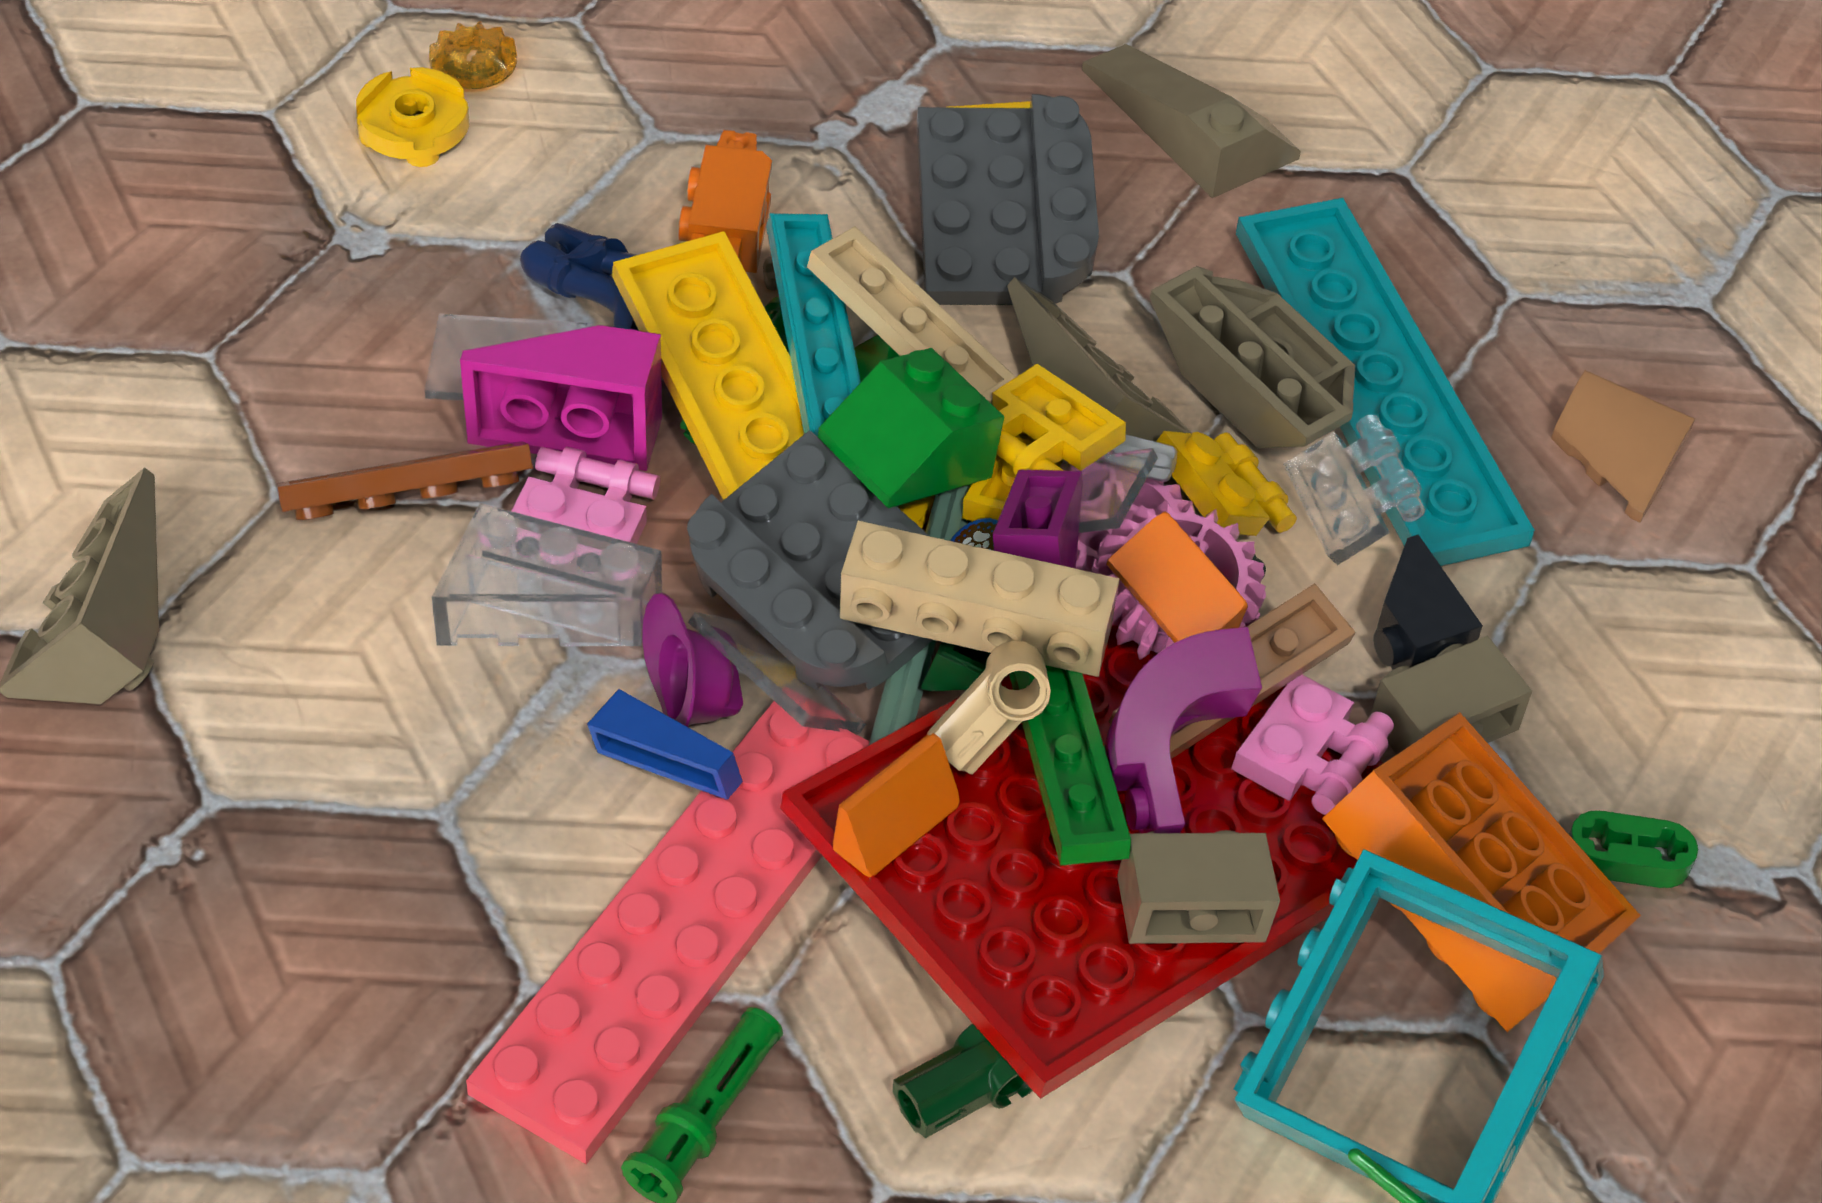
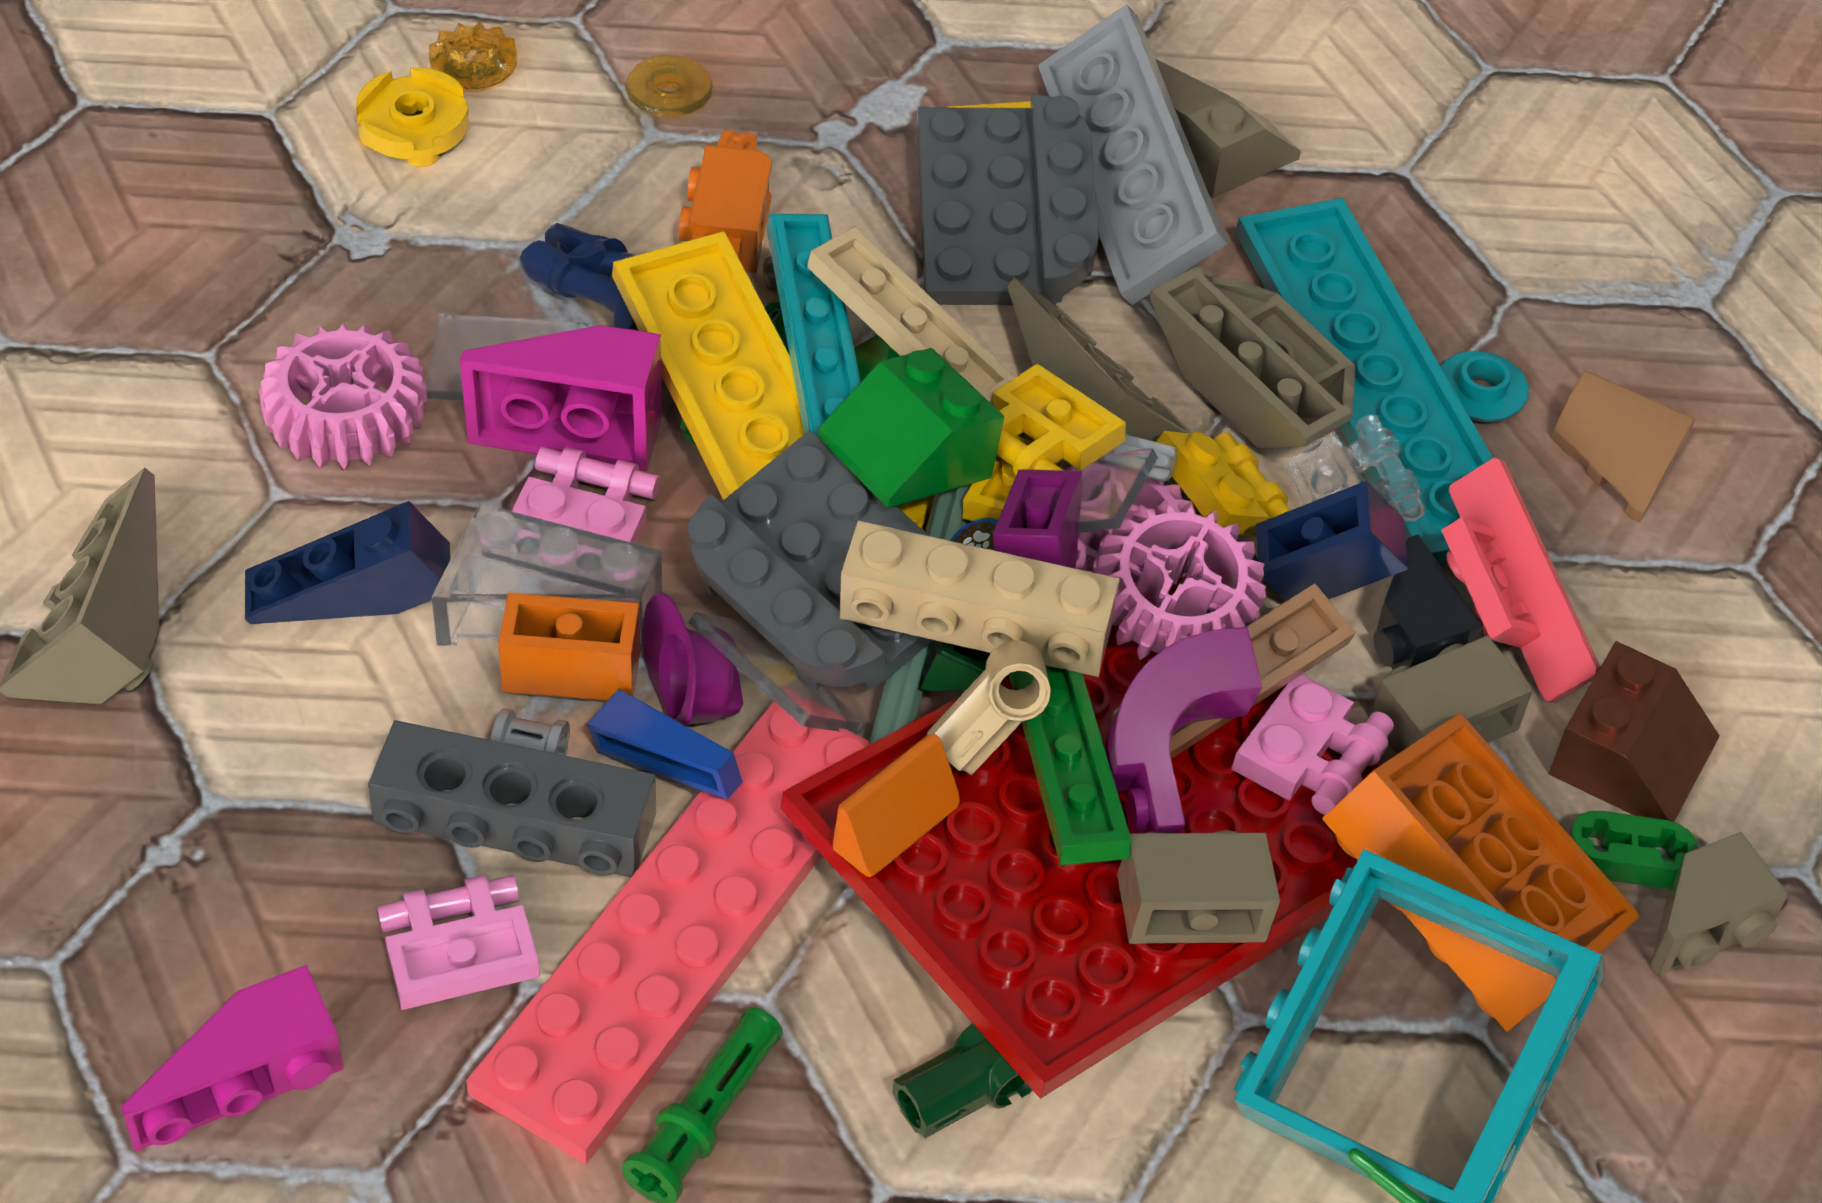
(247, 1052): none -> dark pink slope
(345, 409): none -> bright pink gear
(354, 572): none -> dark blue slope
(377, 484): dark orange plate -> none
(460, 954): none -> bright pink plate
(488, 775): none -> dark grey brick
(531, 733): none -> light grey bush
(569, 646): none -> orange brick
(669, 71): none -> clear yellow piece
(1147, 182): none -> light grey plate
(1176, 581): orange slope -> none
(1333, 543): none -> dark blue brick
(1484, 402): none -> teal piece
(1515, 581): none -> coral bracket
(1636, 737): none -> copper slope
(1716, 902): none -> dark tan slope

